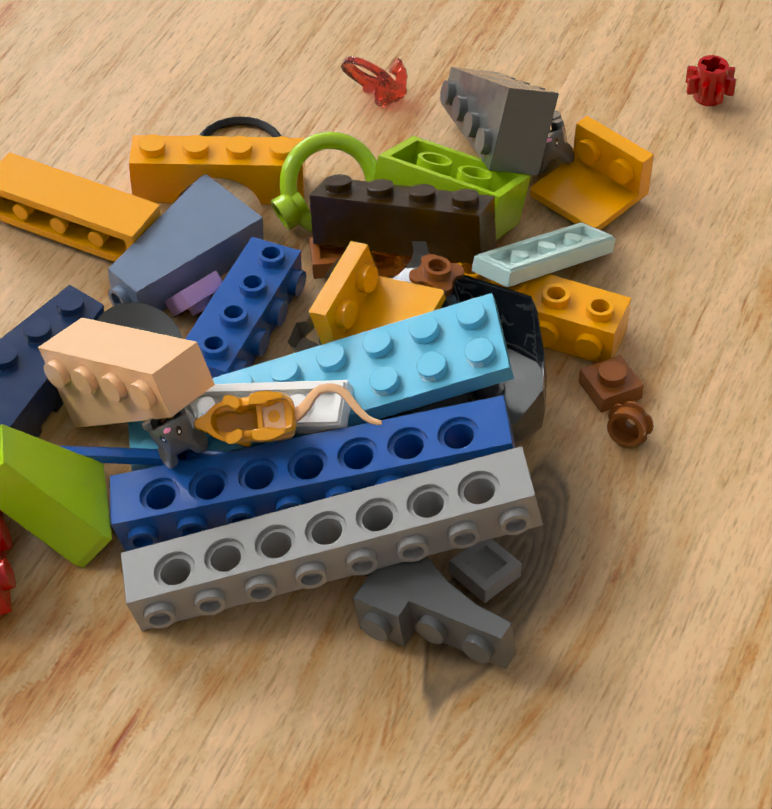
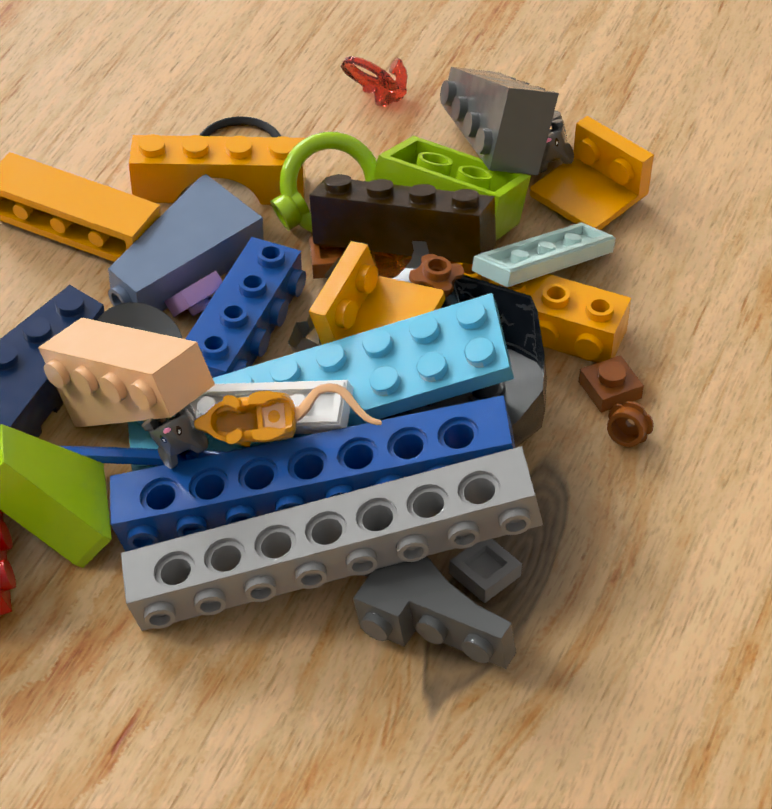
(710, 80): red gear -> none

